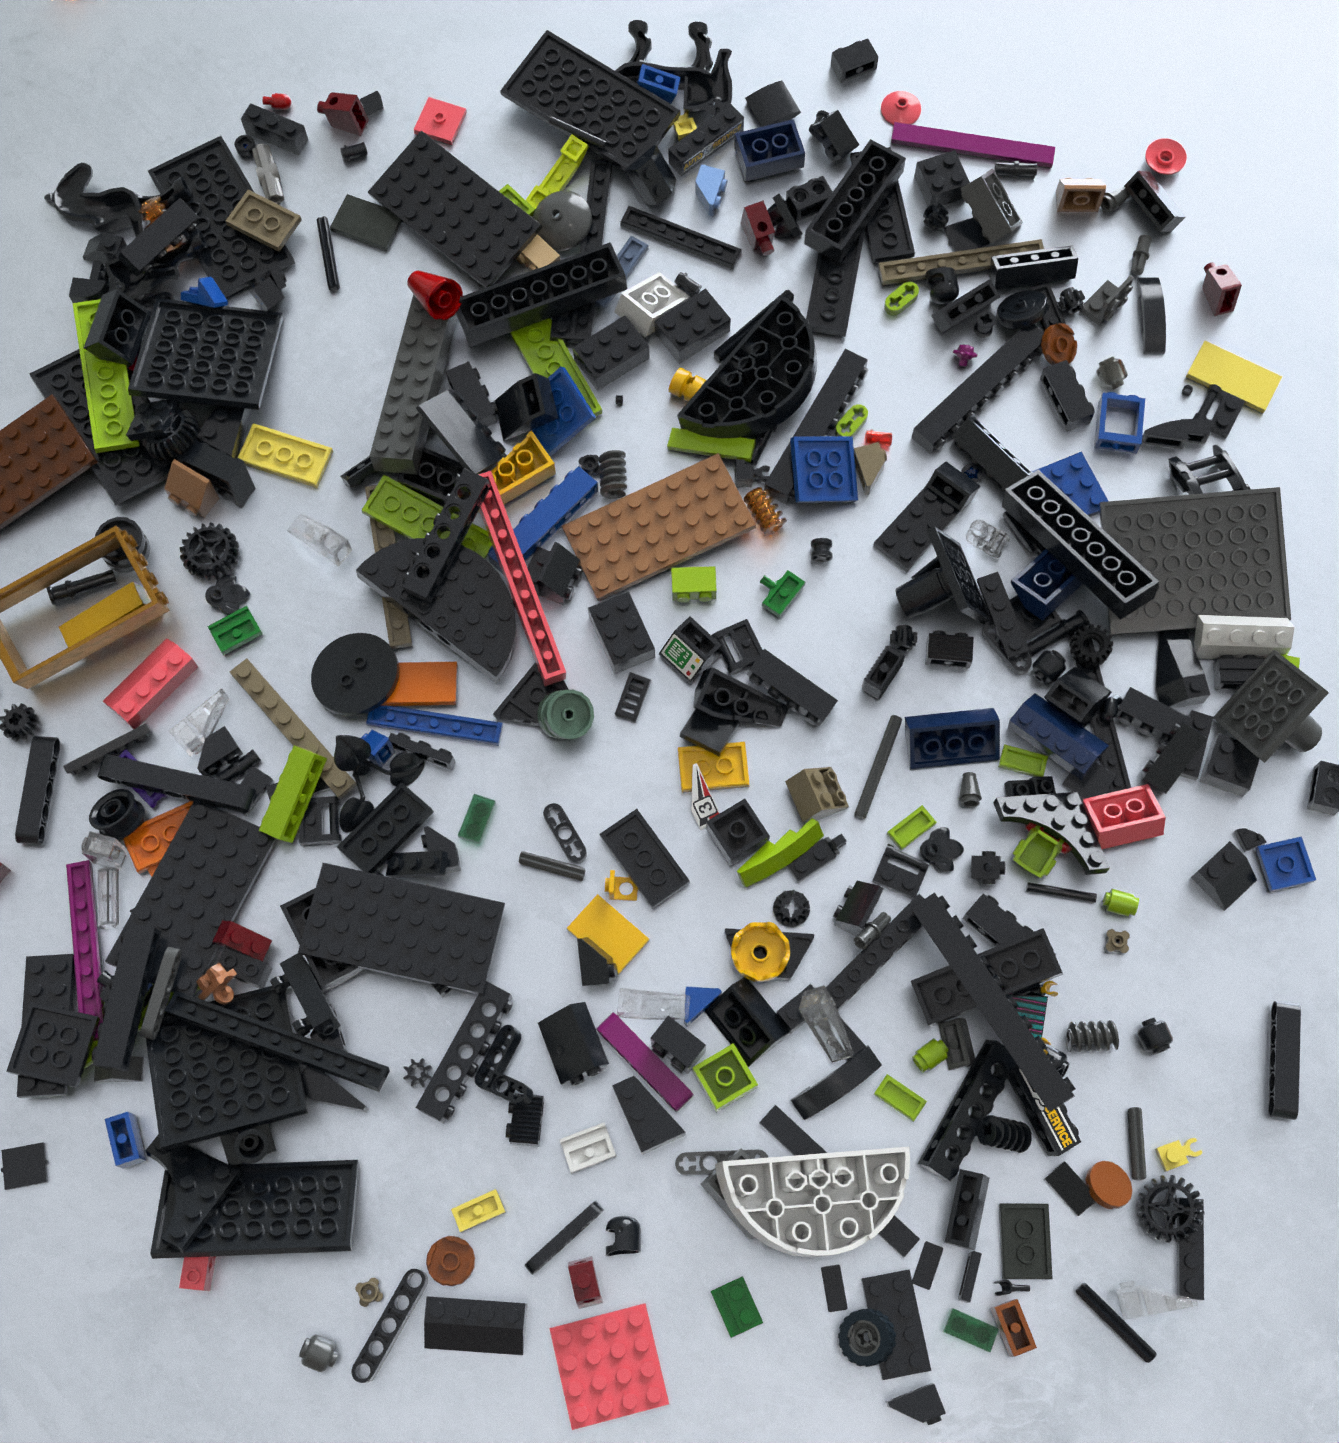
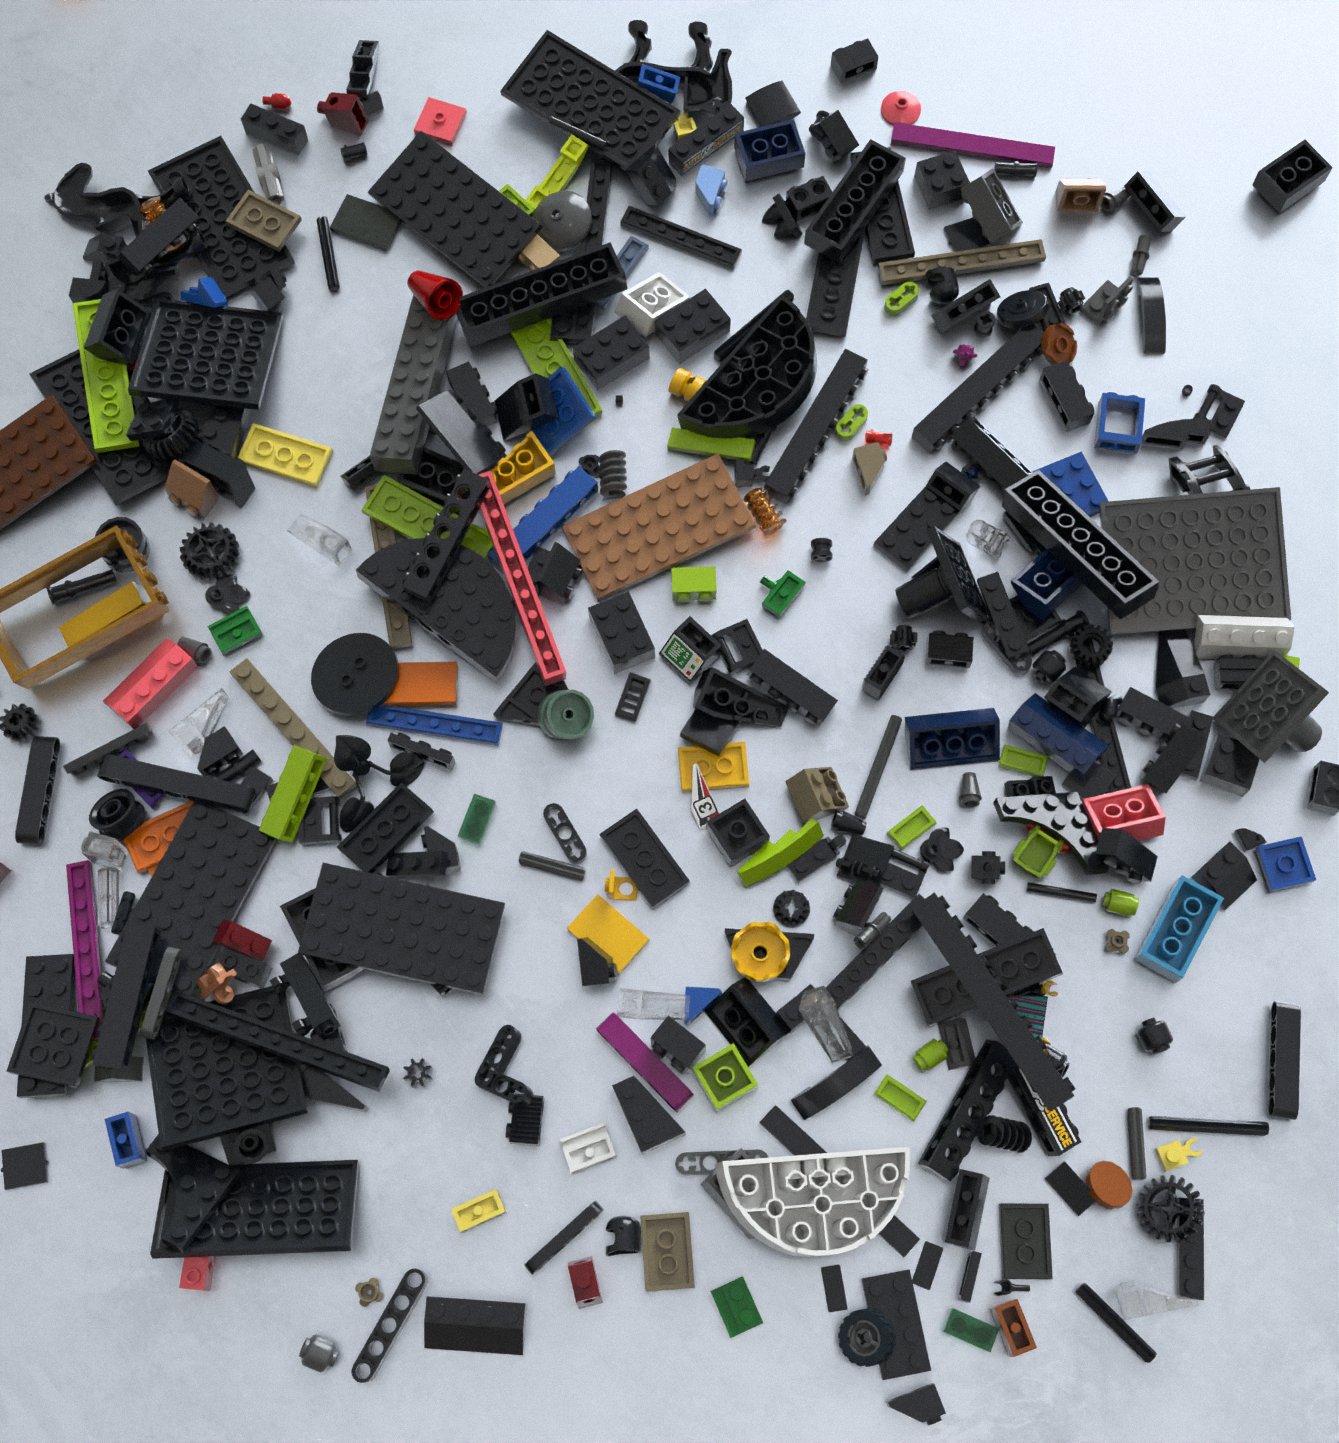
(123, 912): none -> black axle
(197, 650): none -> dark grey cone
(244, 145): black tile -> none
(363, 68): none -> black slope
(380, 747): blue slope -> none
(450, 1261): dark orange tile -> none
(452, 1059): black brick -> none
(573, 1044): black piece -> none
(609, 1366): coral plate -> none
(667, 1251): none -> dark tan plate
(682, 280): black pin -> none
(758, 227): dark red torso -> none
(824, 469): blue plate -> none
(848, 823): none -> black cone
(864, 860): none -> black hinge
(936, 217): black gear -> none
(1033, 267): black brick -> none
(1092, 1034): dark grey piece -> none
(1112, 372): clear smoke head -> none
(1126, 855): none -> black brick
(1168, 150): coral dish -> none
(1179, 928): none -> dark azure brick
(1208, 1125): none -> black axle
(1221, 288): torso -> none
(1234, 376): light yellow tile -> none
(1292, 176): none -> black brick

